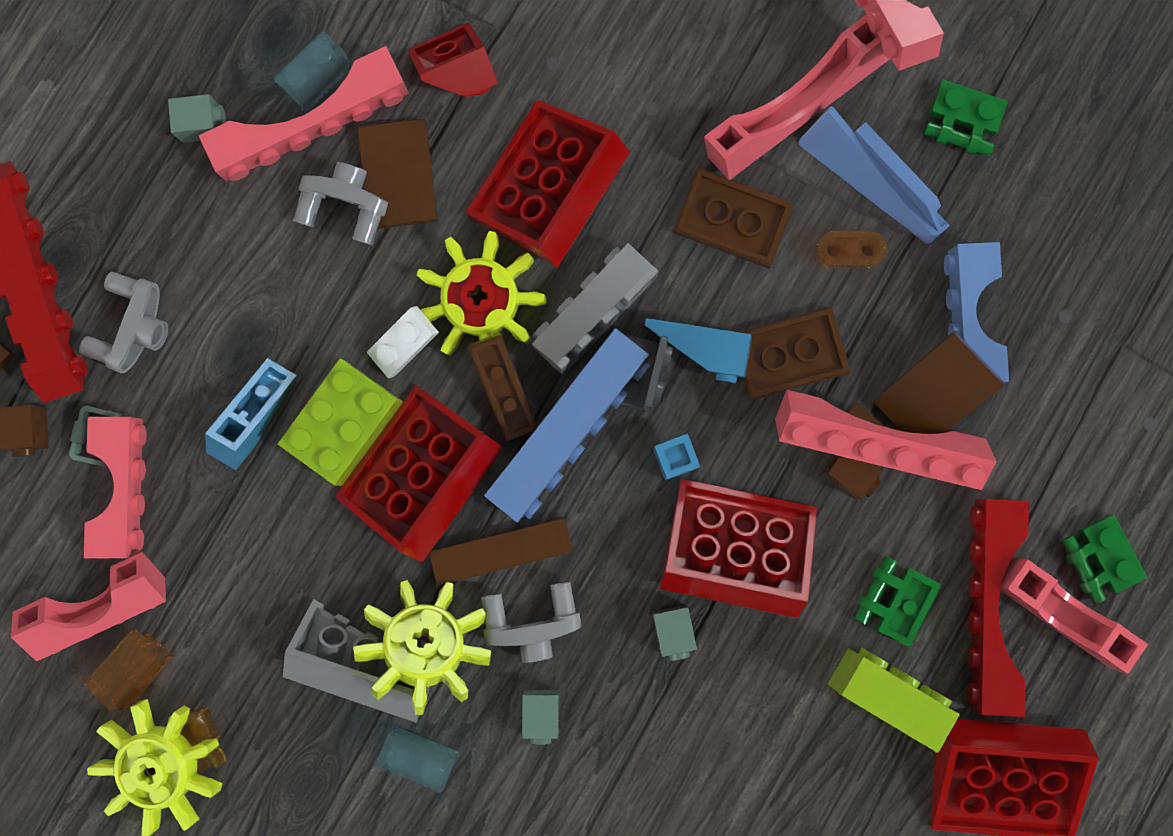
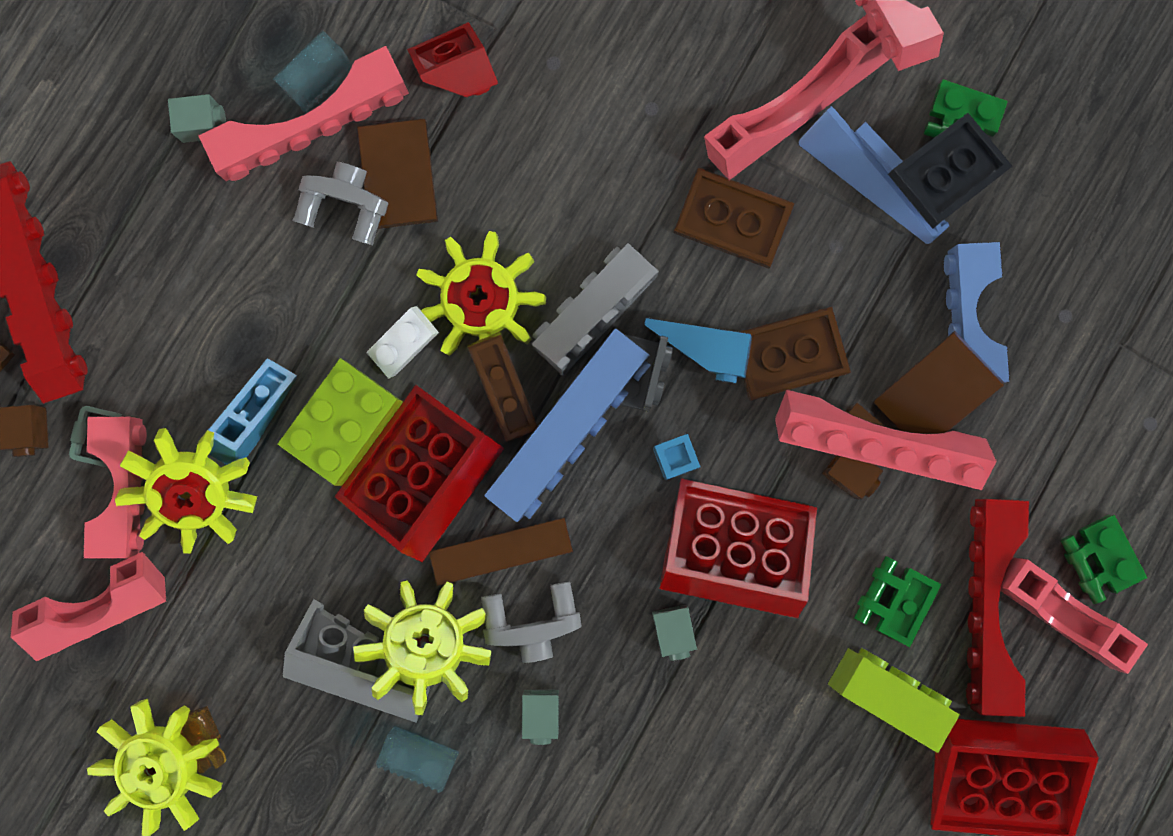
(128, 670): clear orange hinge -> none
(137, 329): light grey connector -> none
(186, 490): none -> neon yellow gear
(548, 181): red slope -> none
(850, 249): clear orange plate -> none
(950, 170): none -> black plate

